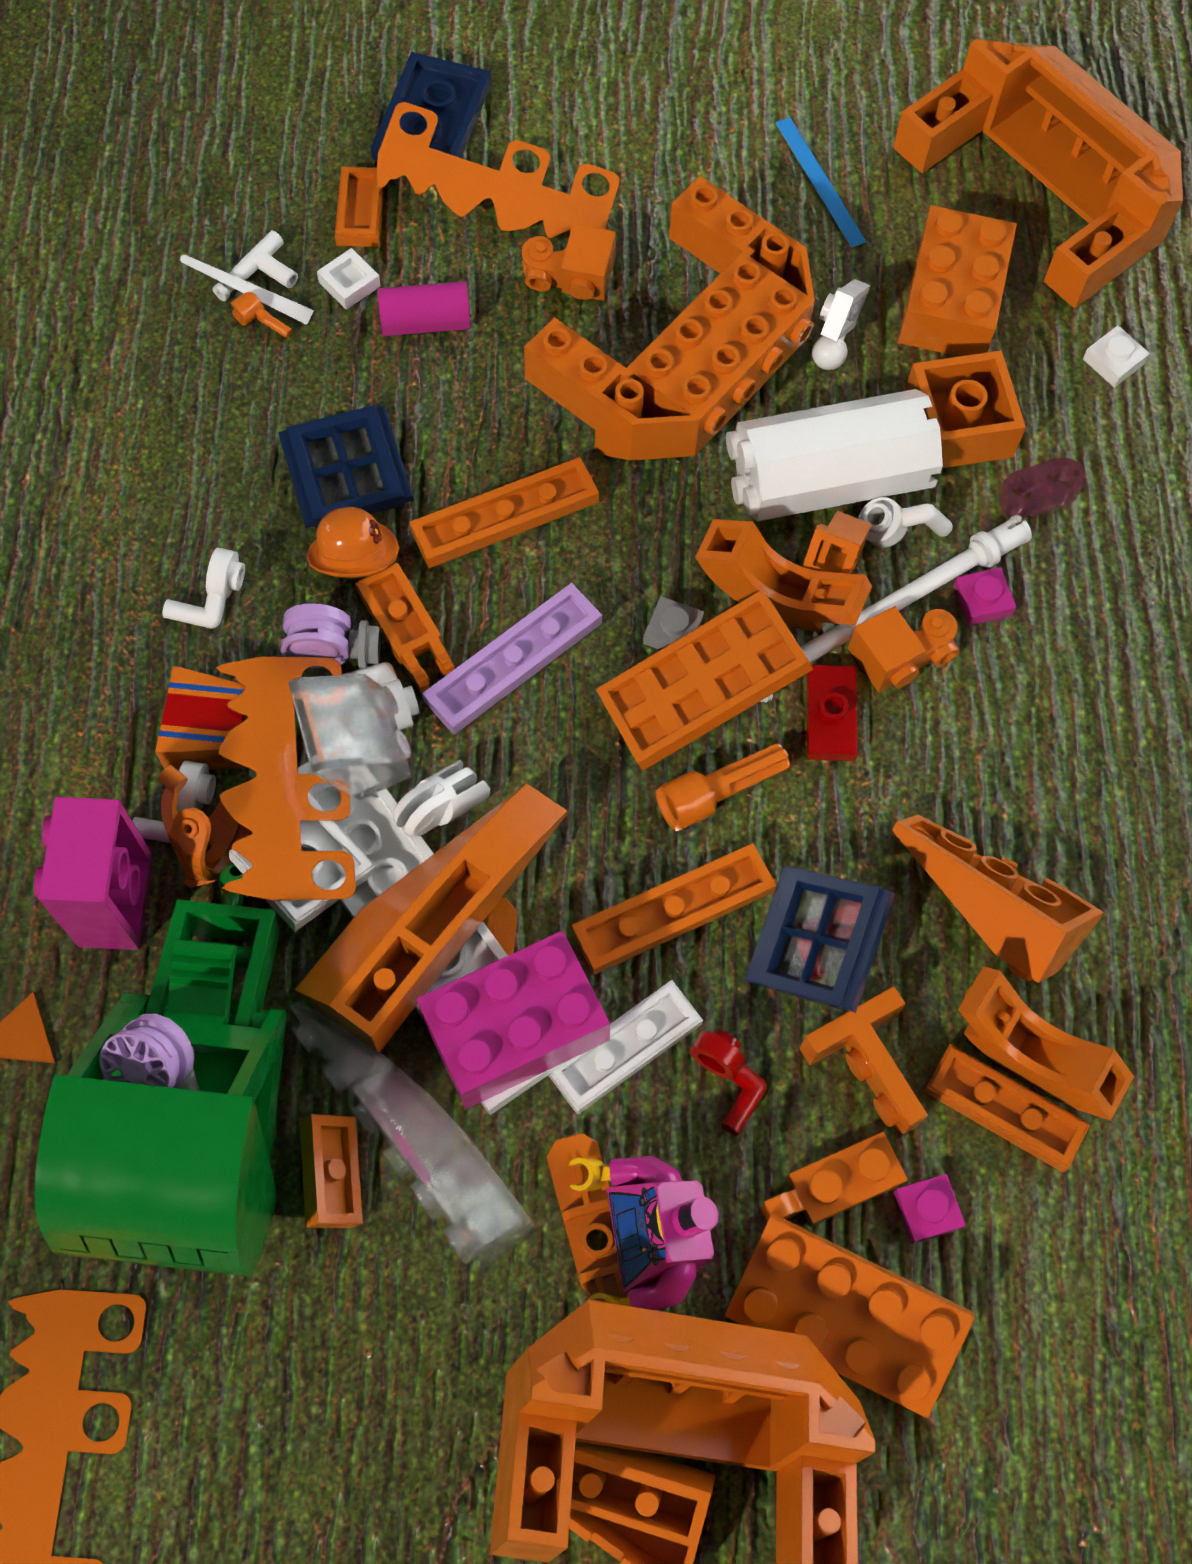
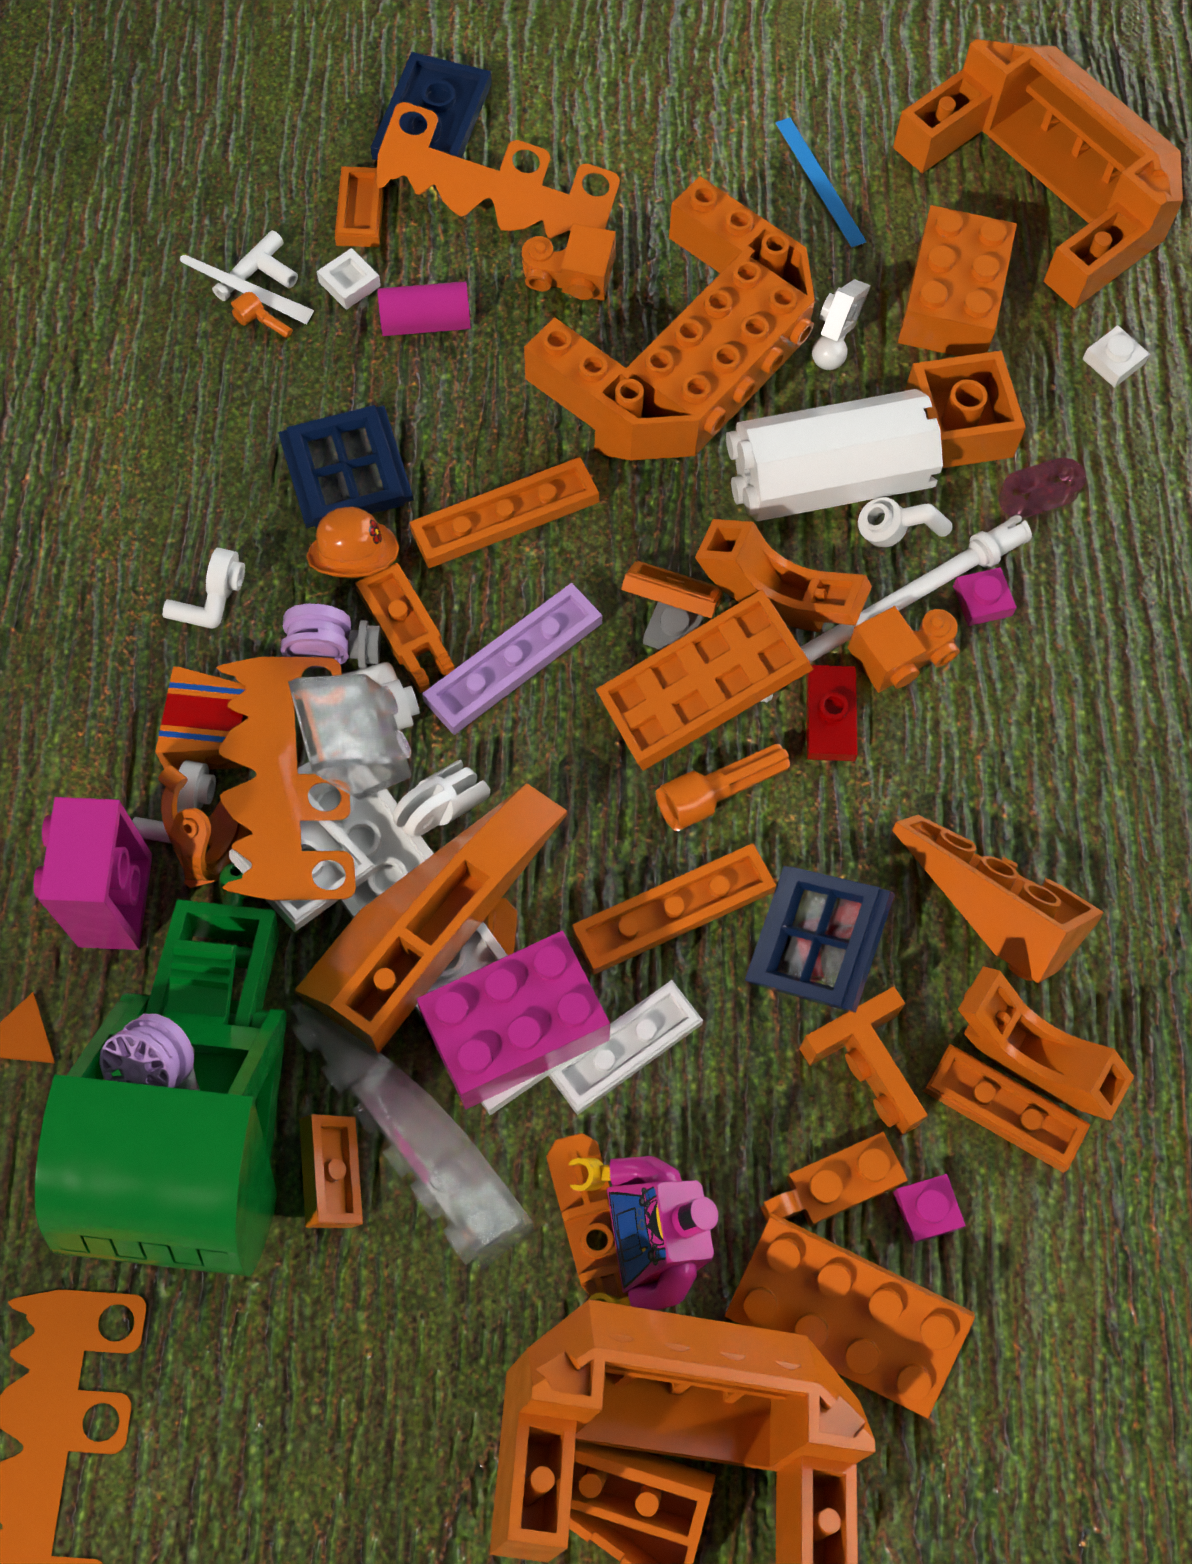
(672, 589): none -> orange tile
(722, 1056): red plate -> none
(837, 545): orange brick -> none

